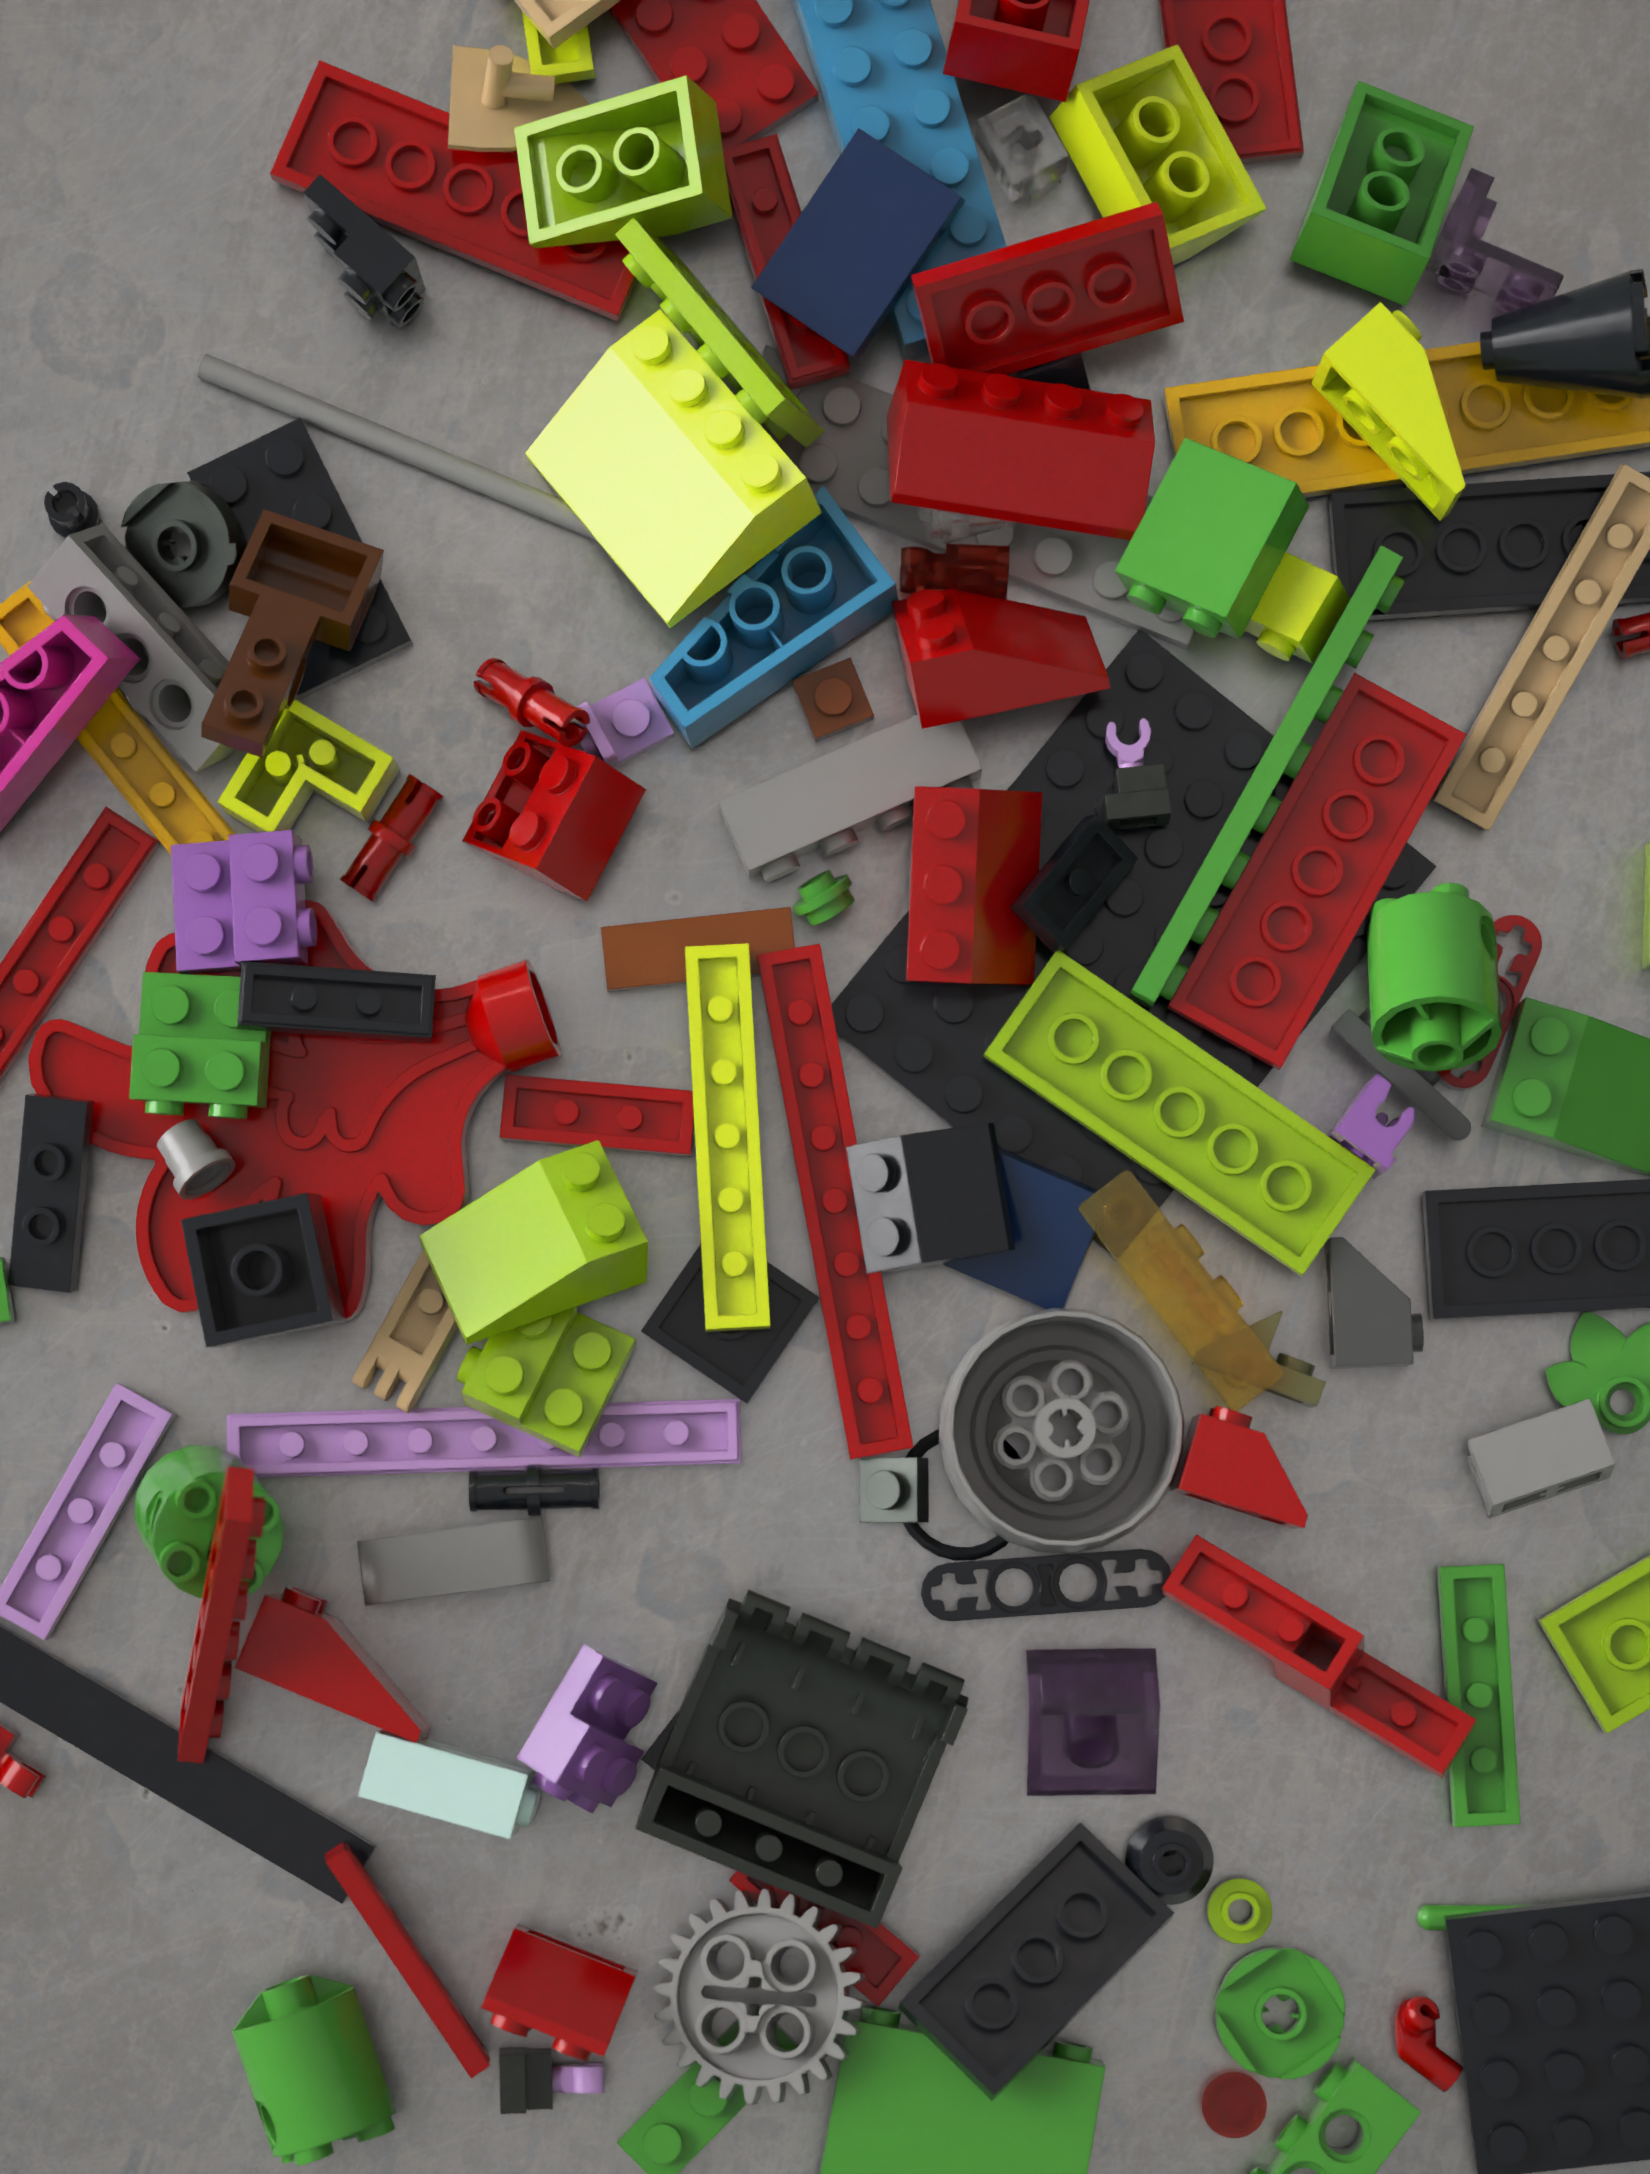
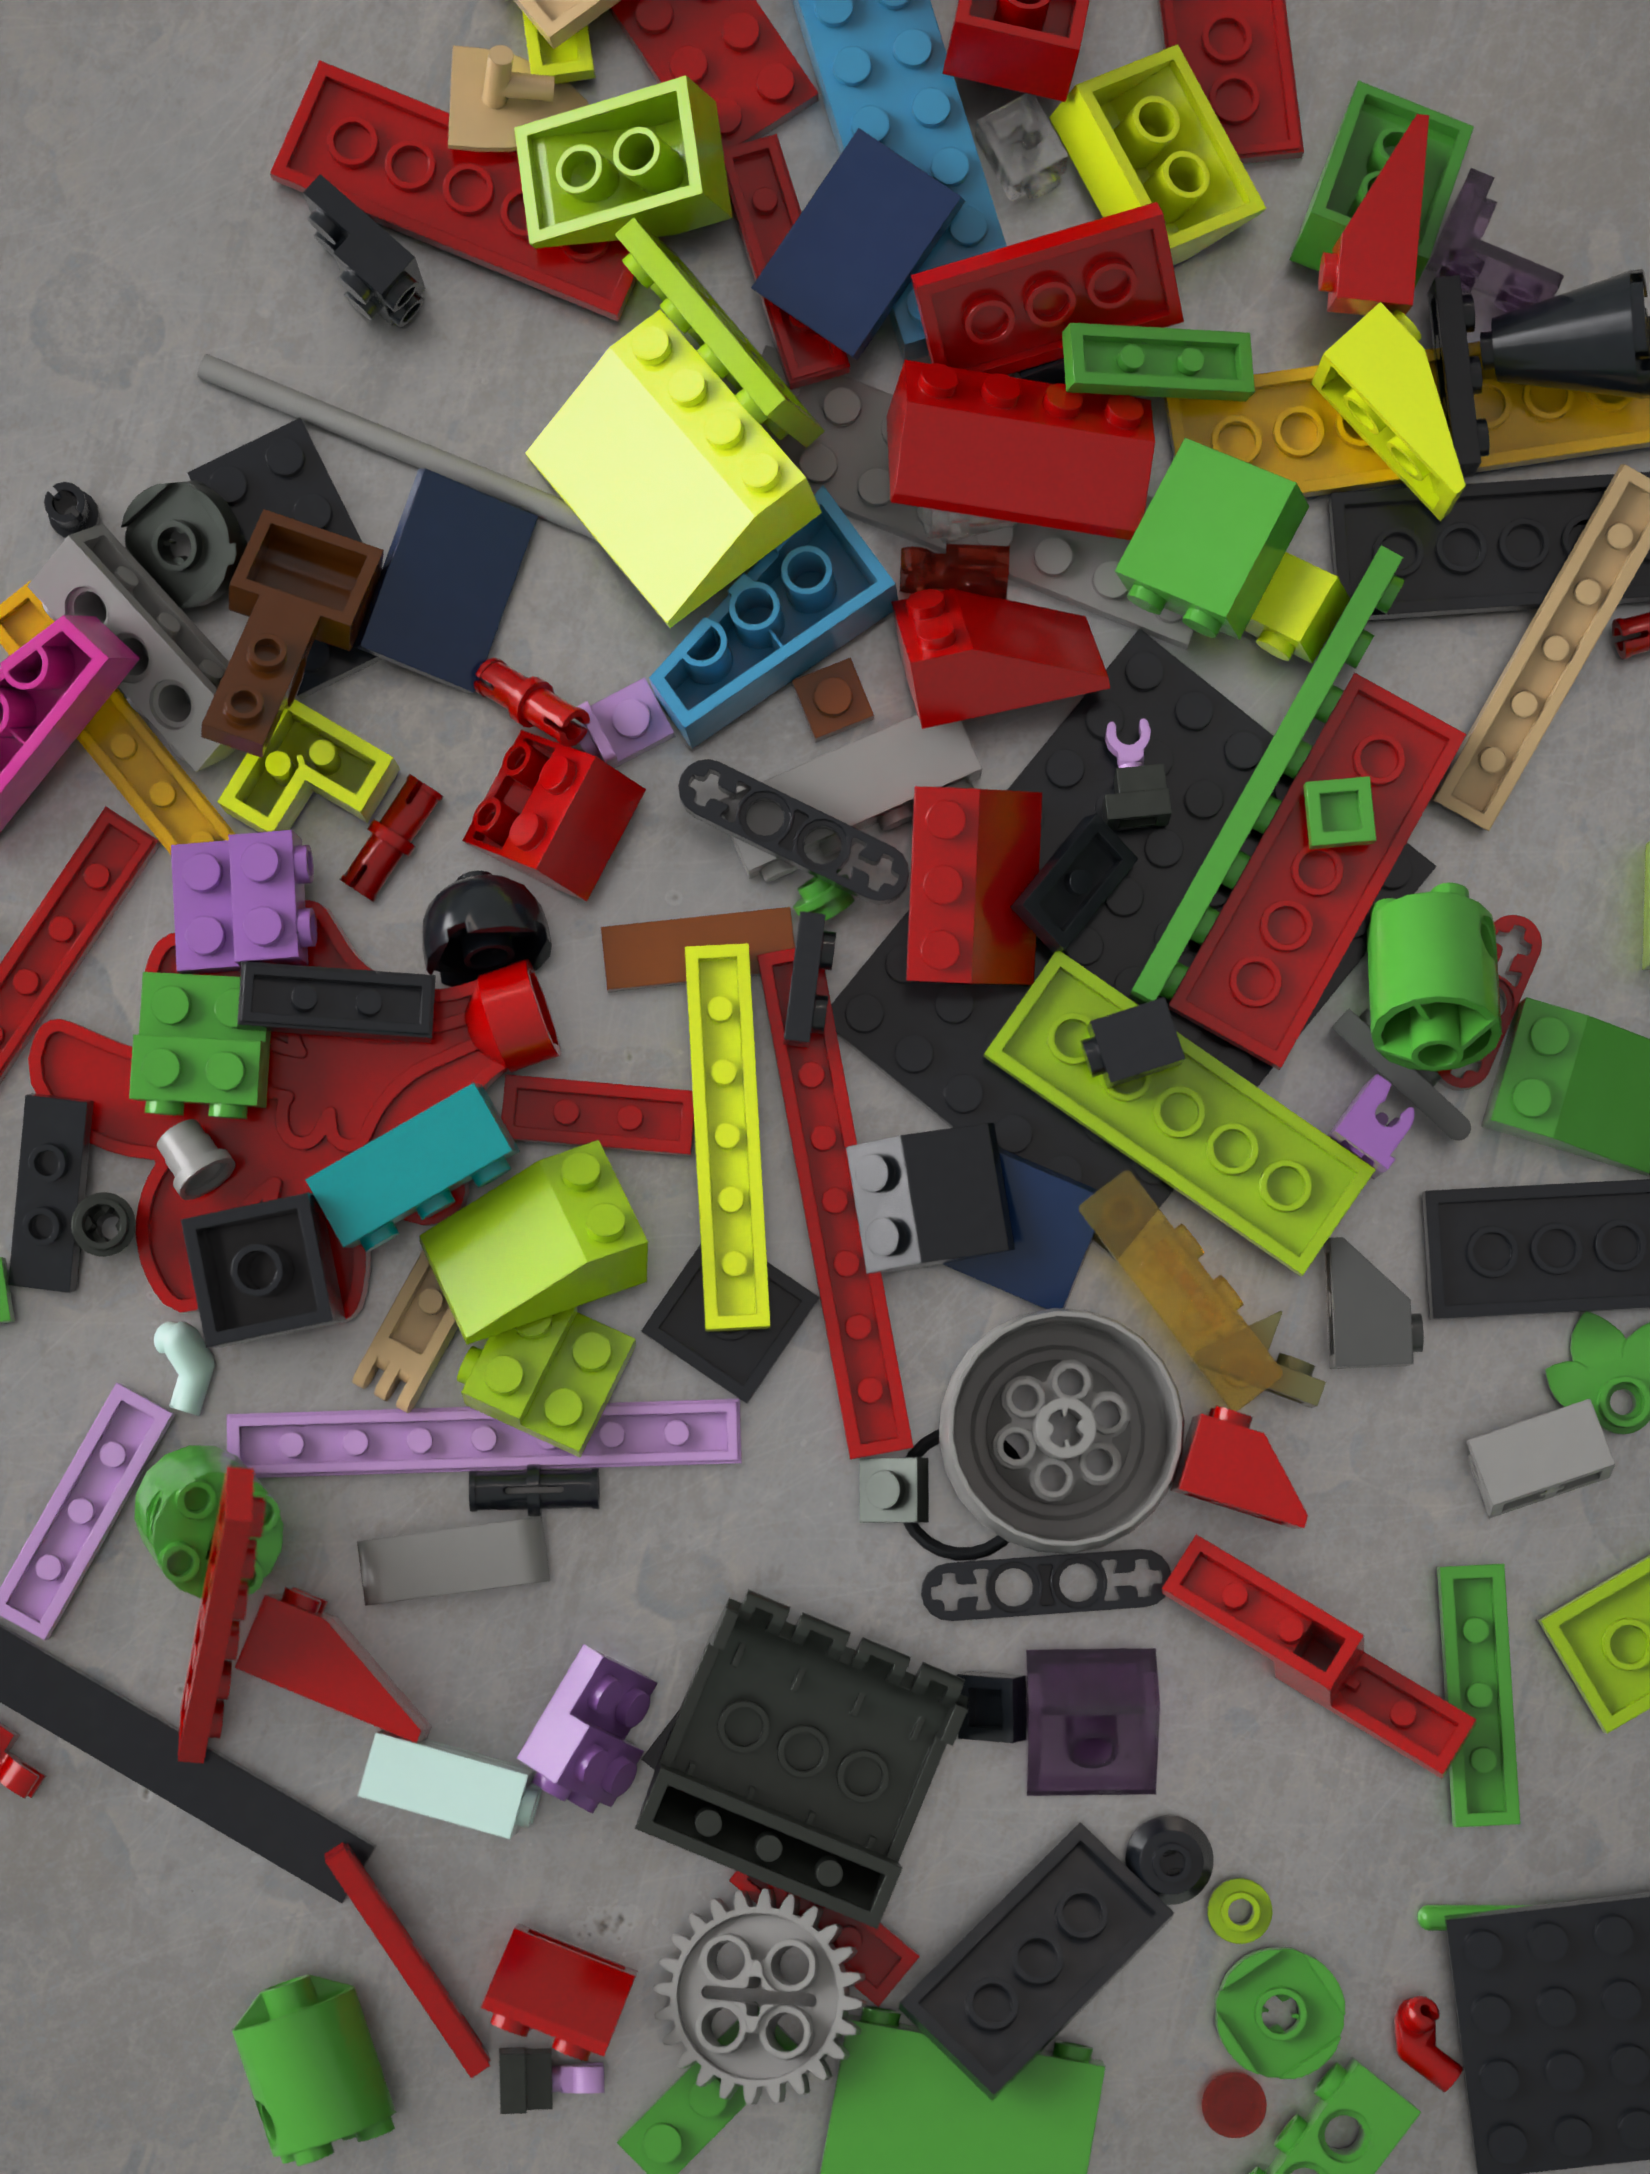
(88, 1223): none -> pearl dark grey cone
(192, 1362): none -> light aqua arm
(414, 1168): none -> teal brick
(446, 580): none -> dark blue tile
(483, 926): none -> black cylinder
(789, 840): none -> black beam
(813, 952): none -> black plate
(994, 1707): none -> black plate
(1132, 1043): none -> black brick
(1158, 362): none -> bright green plate
(1339, 812): none -> bright green plate
(1380, 244): none -> red slope
(1457, 373): none -> black plate

